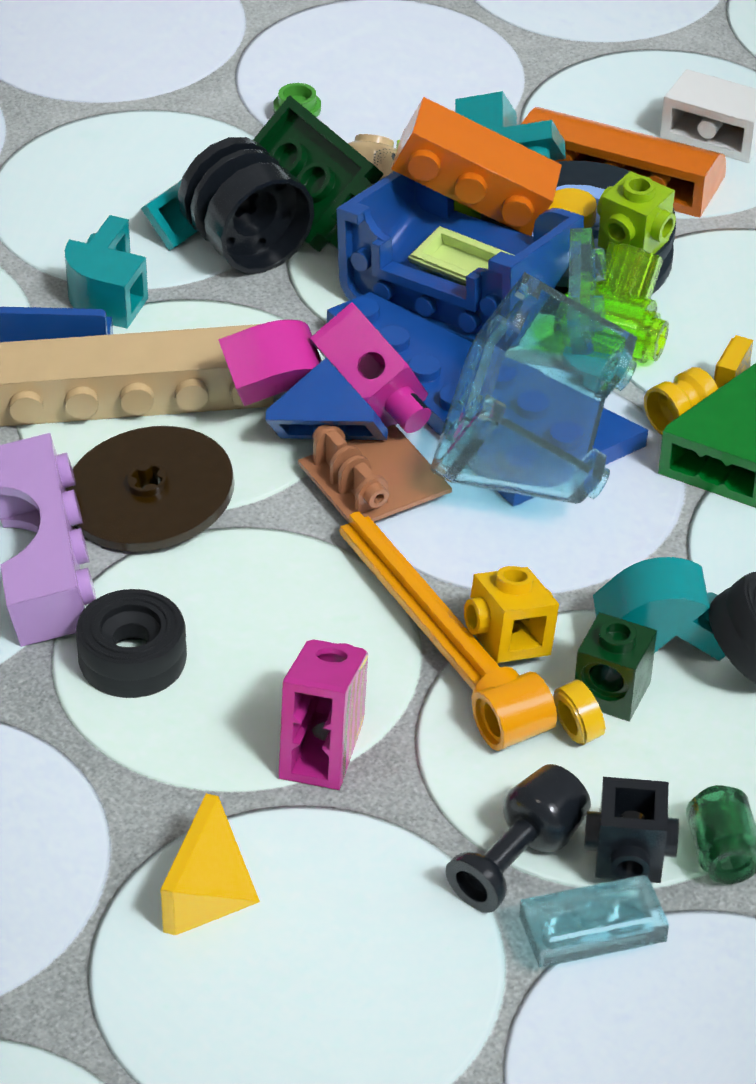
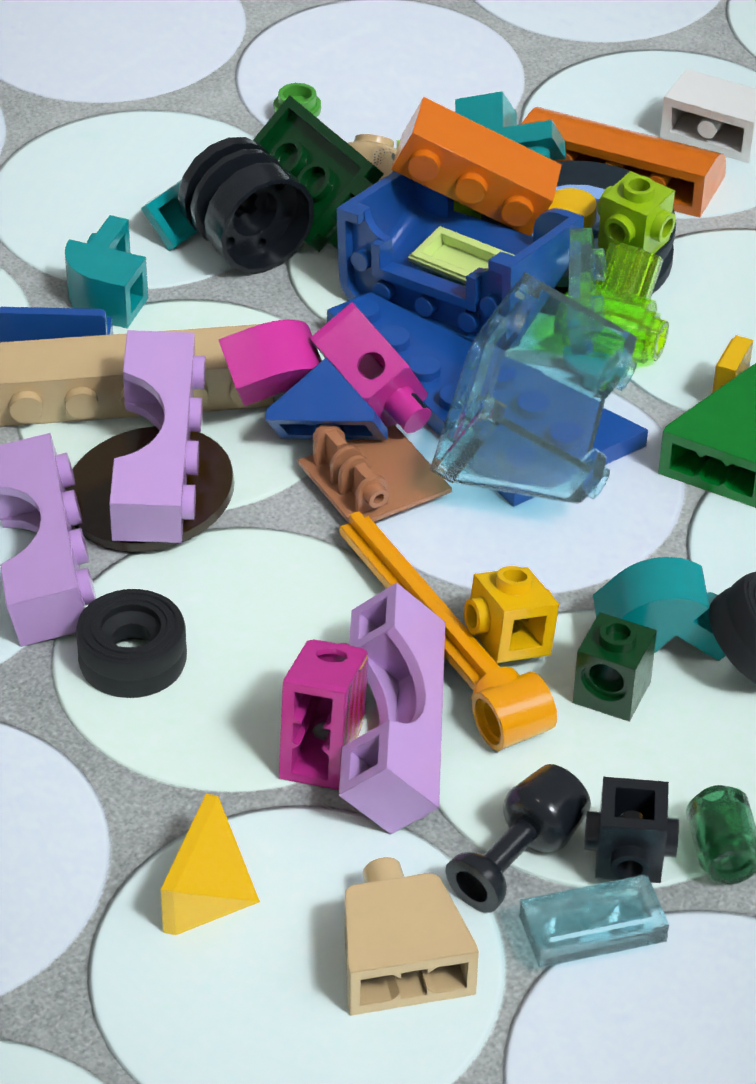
(151, 484): none -> lavender arch
(397, 765): none -> lavender arch
(404, 941): none -> tan torso
(579, 712): yellow tile -> none
(672, 399): yellow wheel -> none

